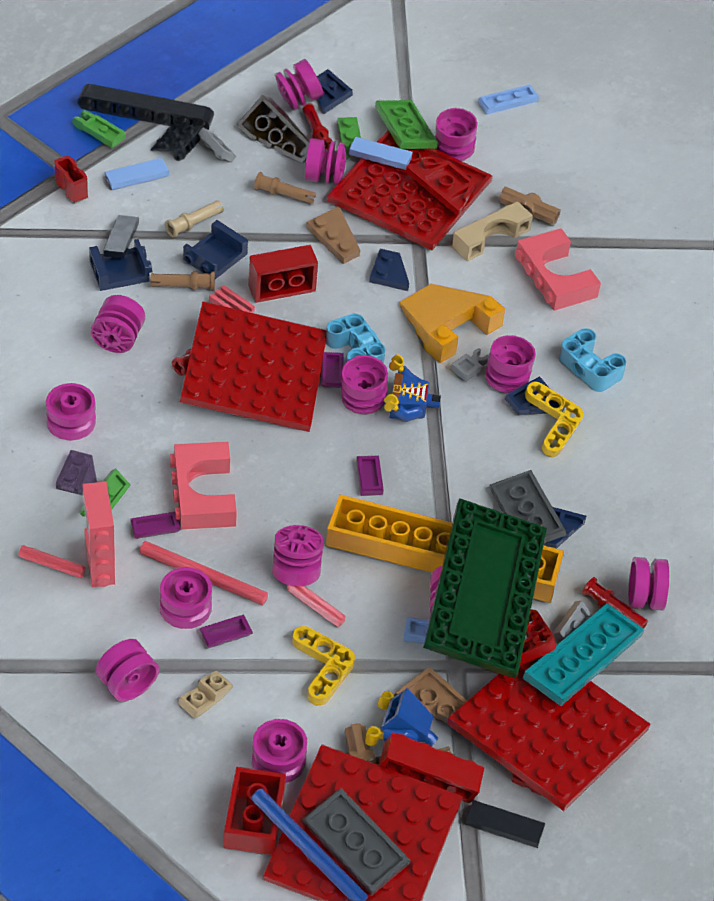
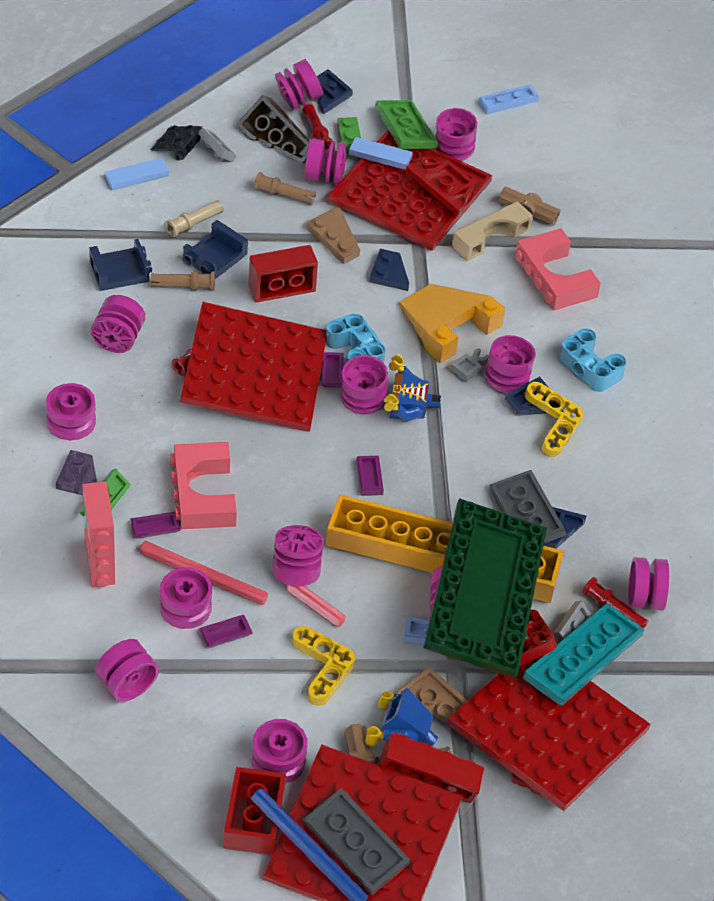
(52, 561): coral axle -> none
(71, 178): red brick -> none
(99, 128): bright green hinge -> none
(121, 236): tile -> none
(144, 107): black beam -> none
(206, 695): tan slope -> none
(234, 300): coral tile -> none
(505, 823): black tile -> none

